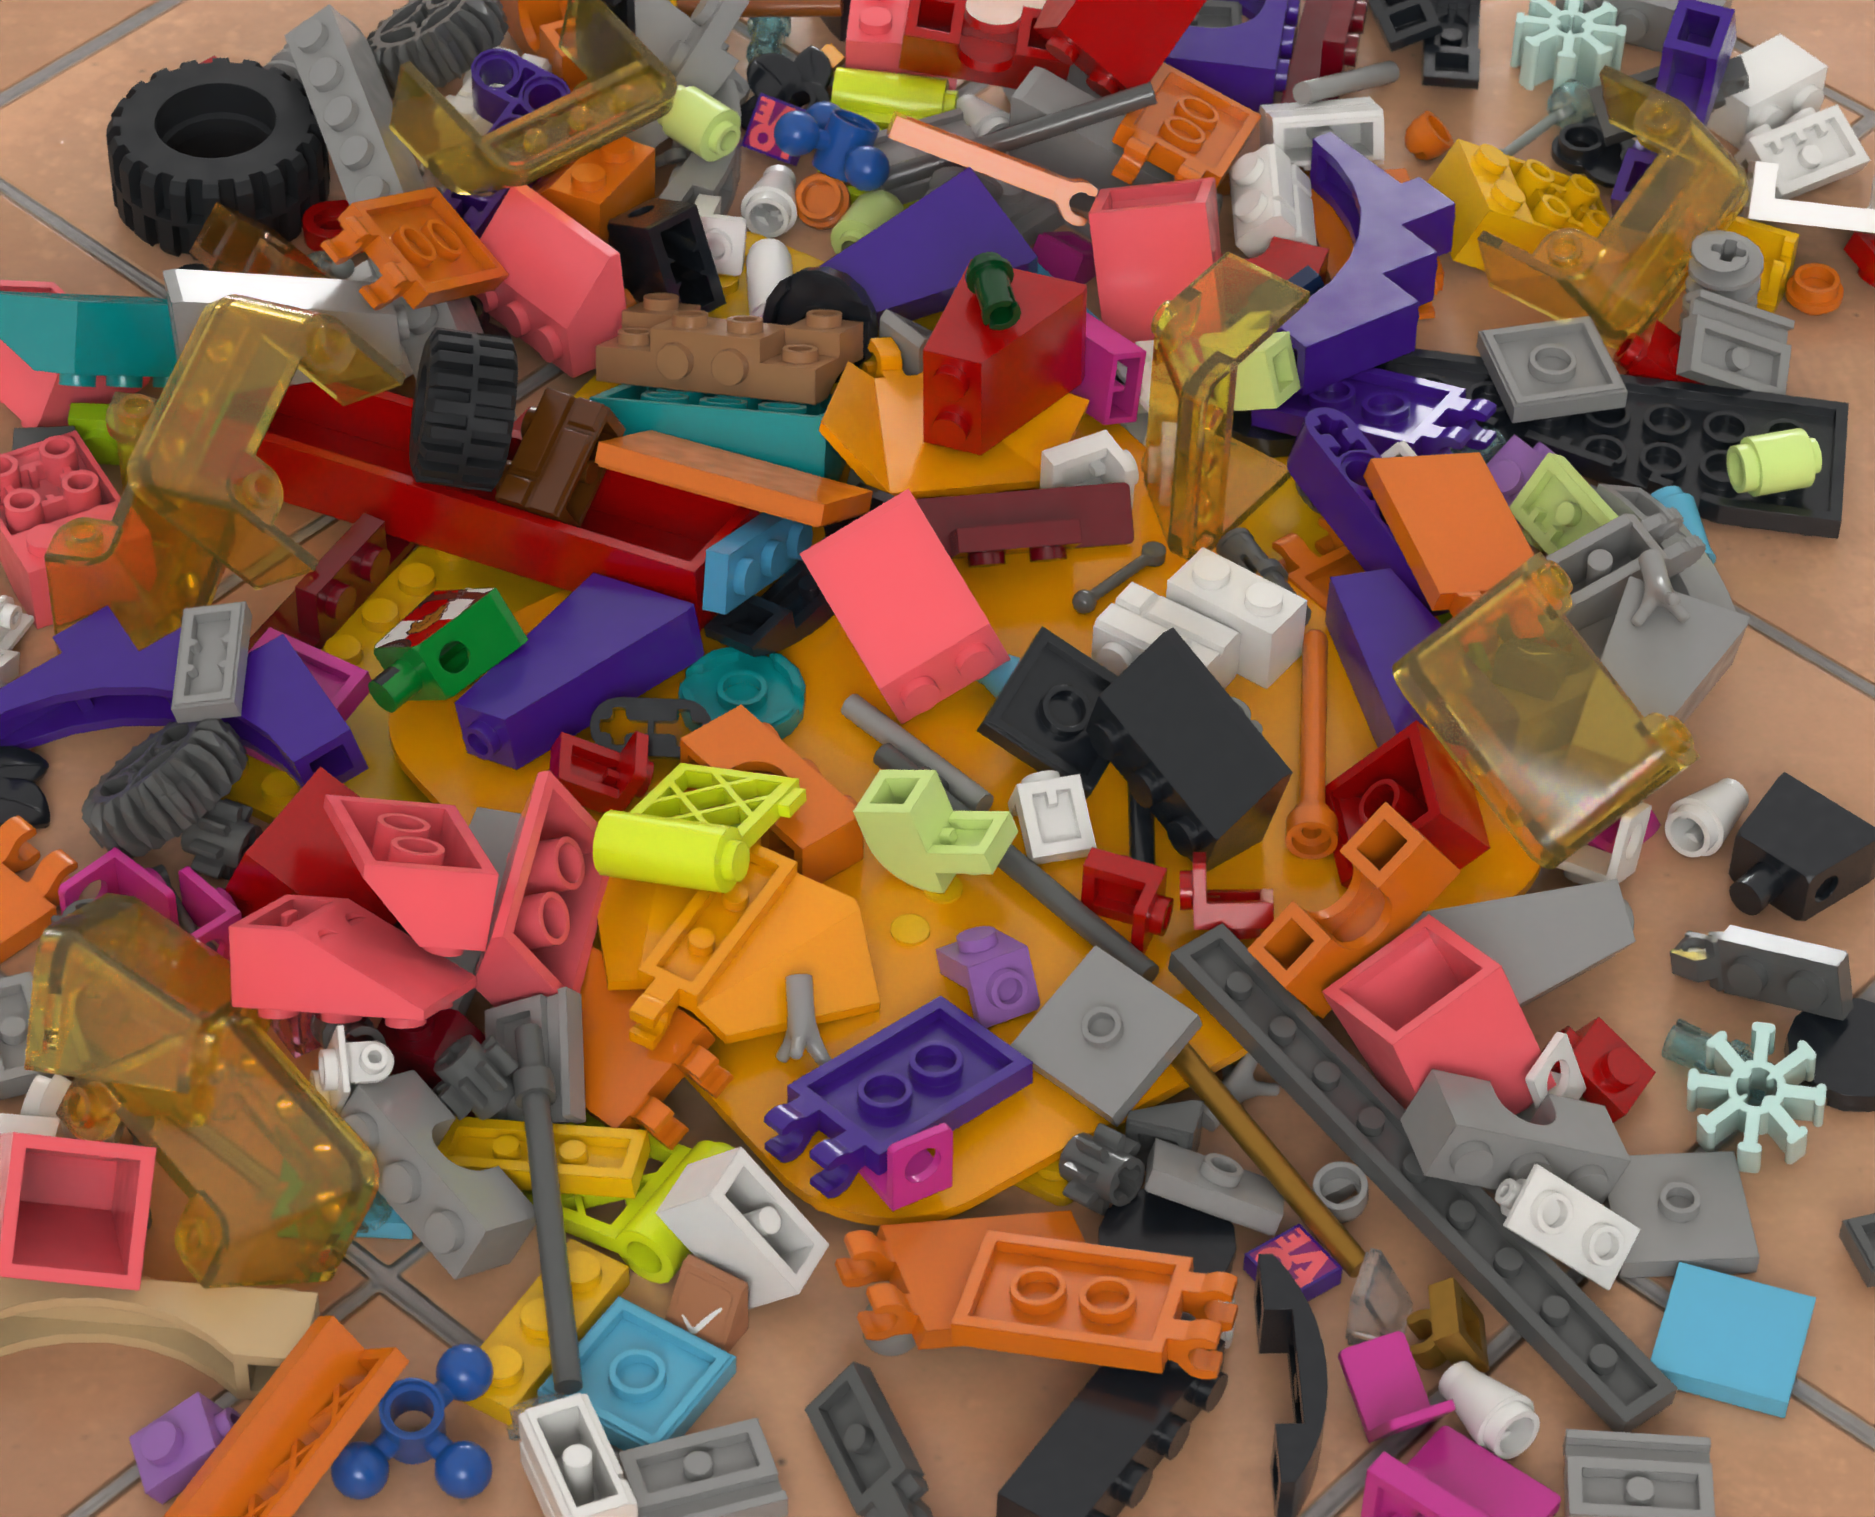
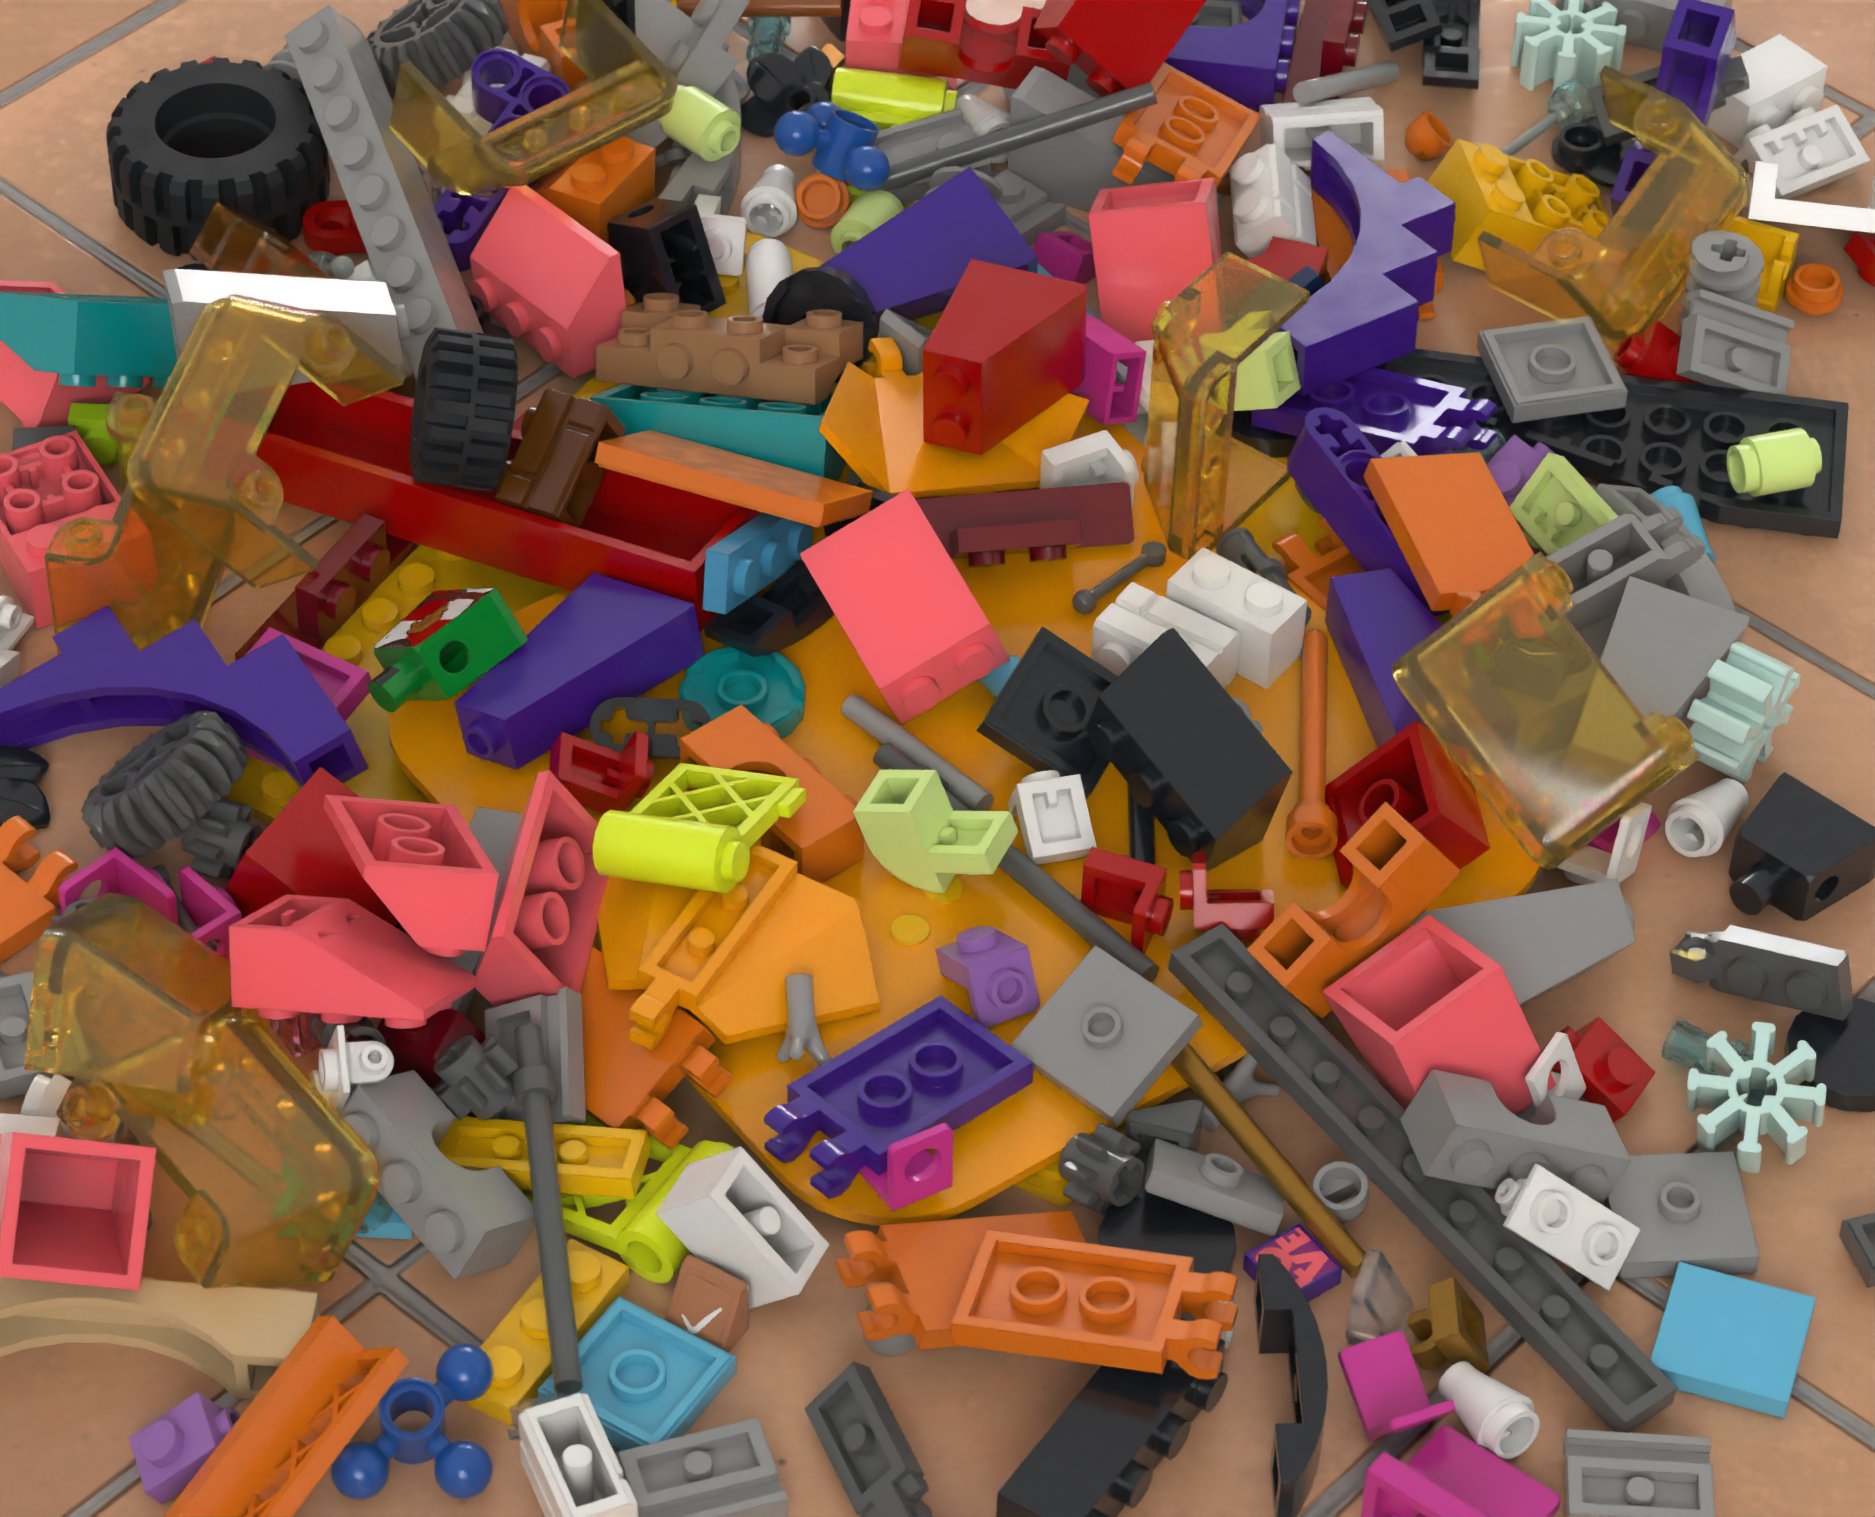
(211, 662): light grey plate -> none
(418, 247): orange tile -> none
(761, 127): tile -> none
(991, 280): dark green pin -> none
(992, 163): tile -> none
(1657, 589): light grey bar -> none
(1742, 710): none -> light aqua gear

